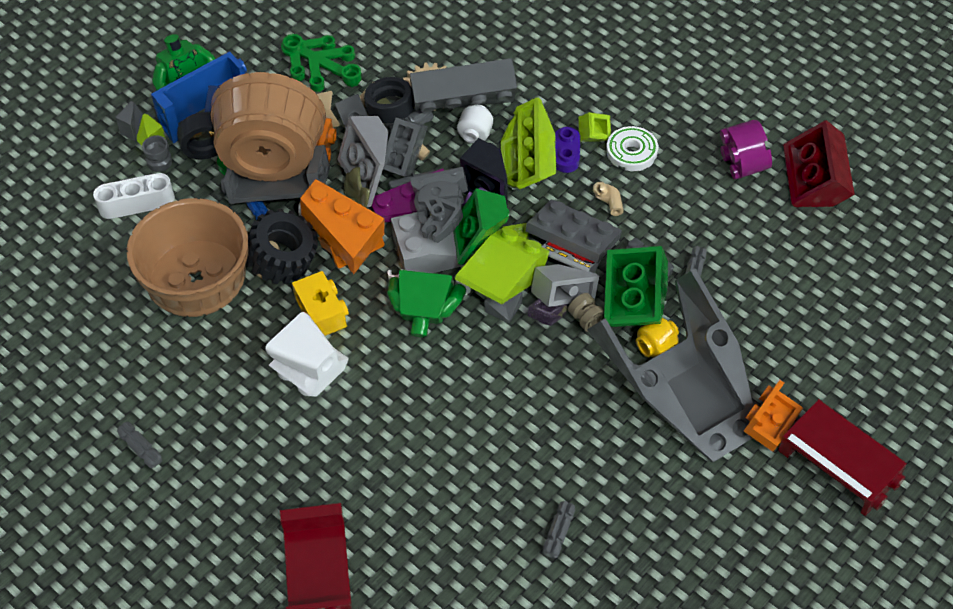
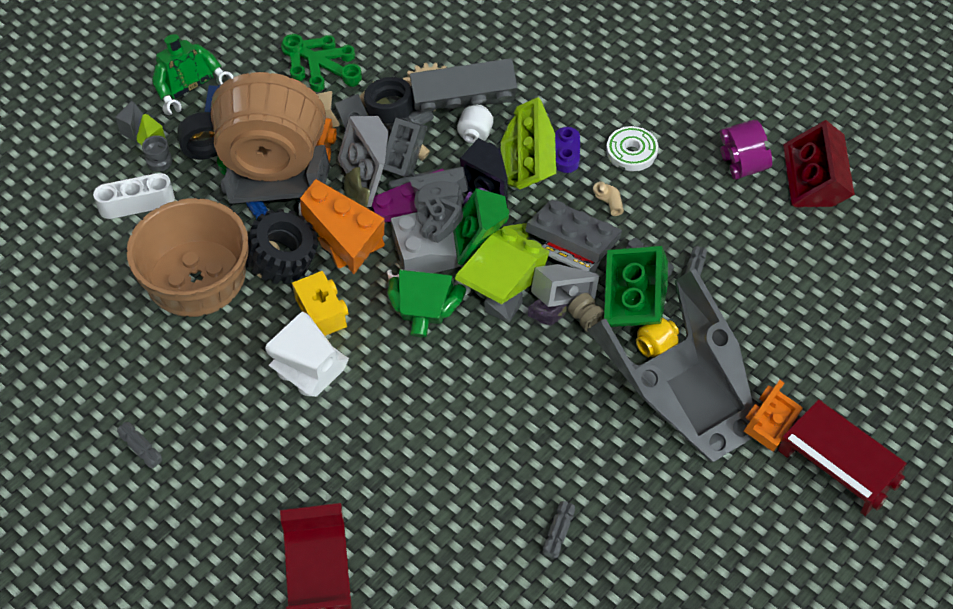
(190, 92): blue panel -> none
(594, 127): lime slope -> none

